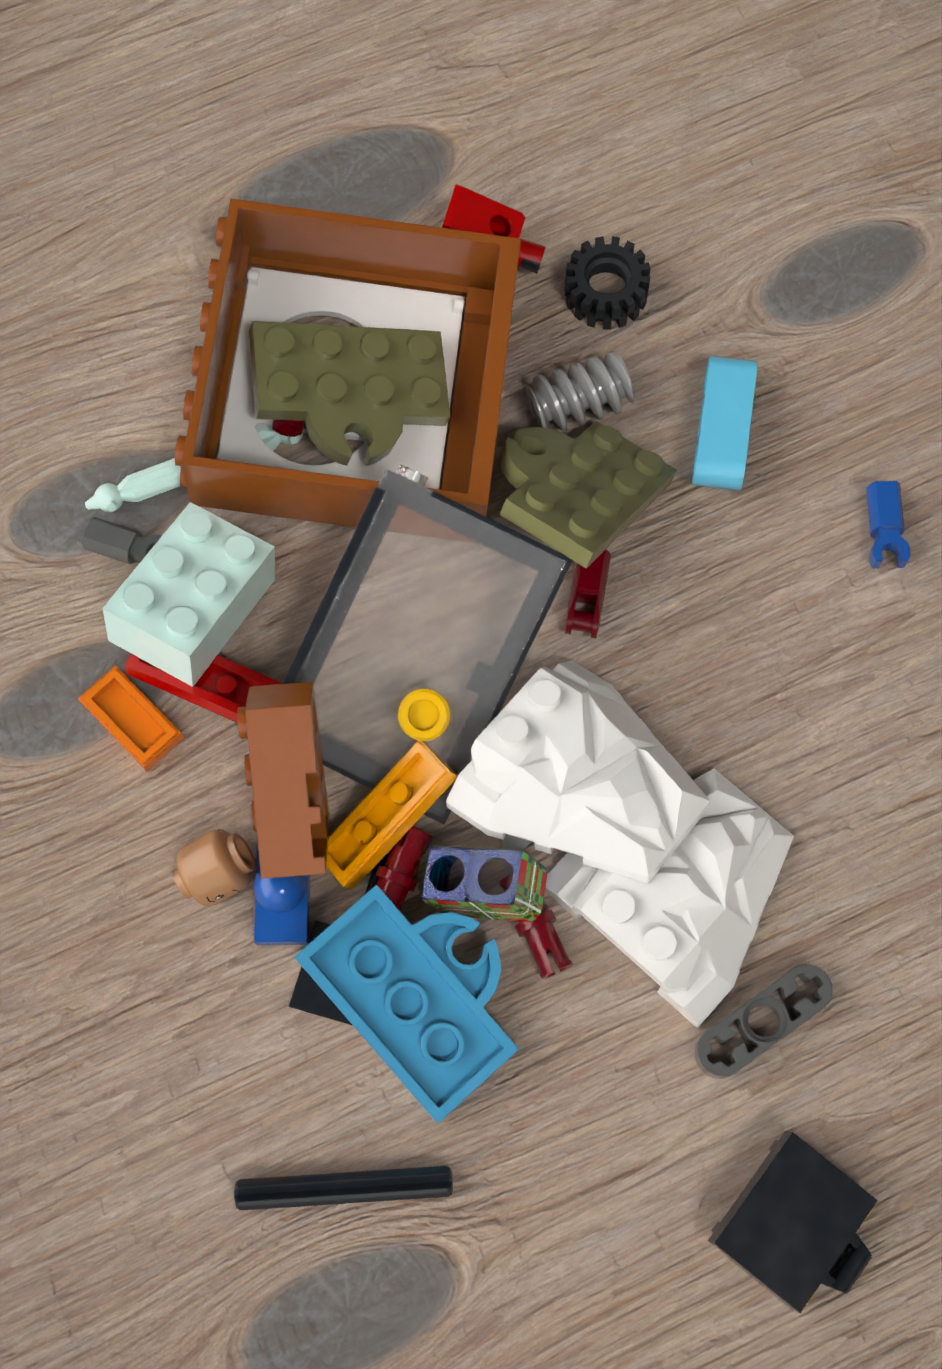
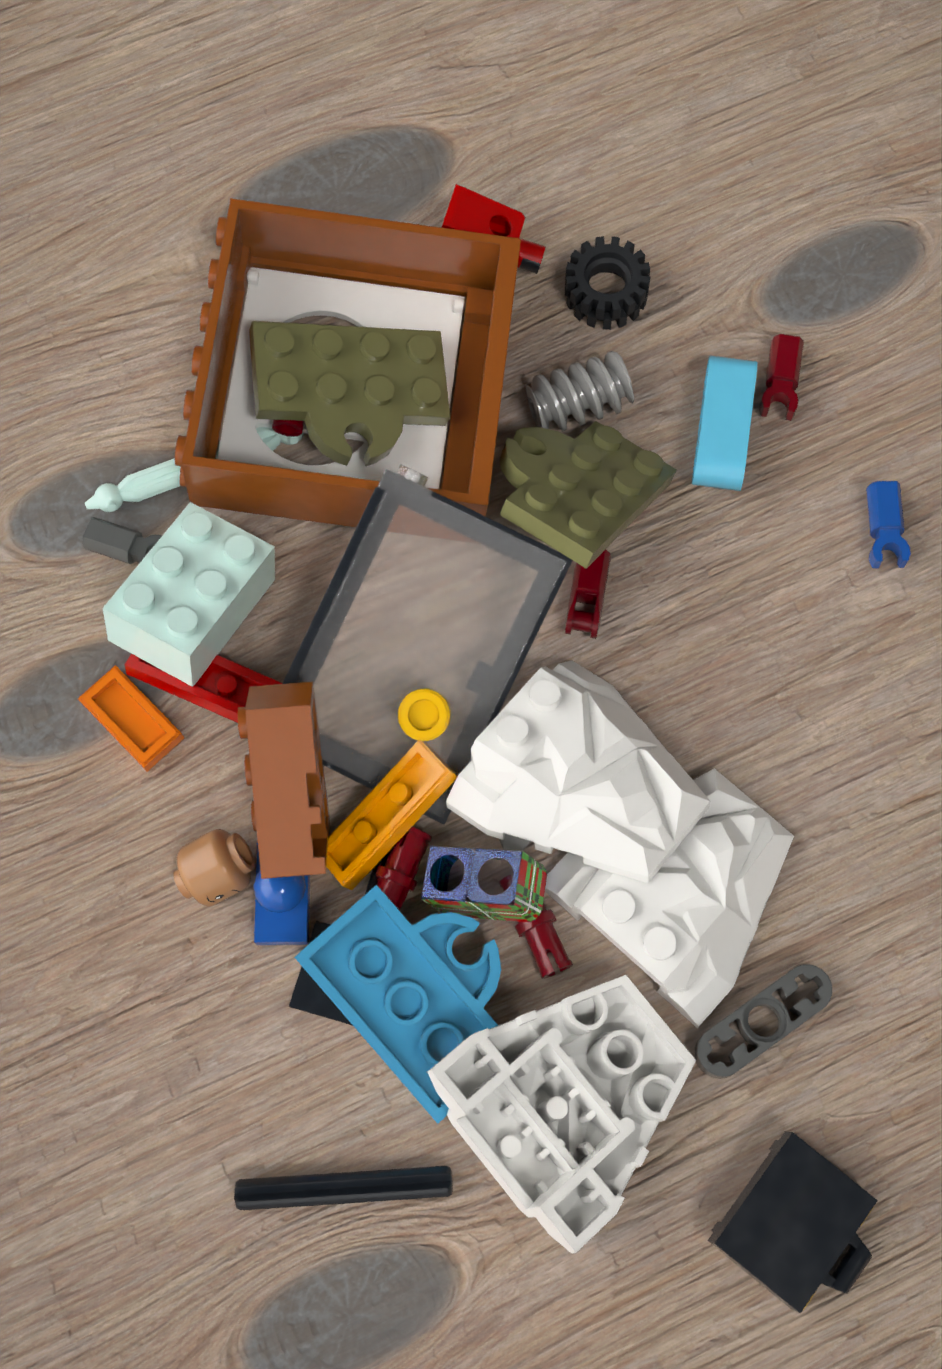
(566, 1102): none -> white wedge
(783, 374): none -> dark red bar

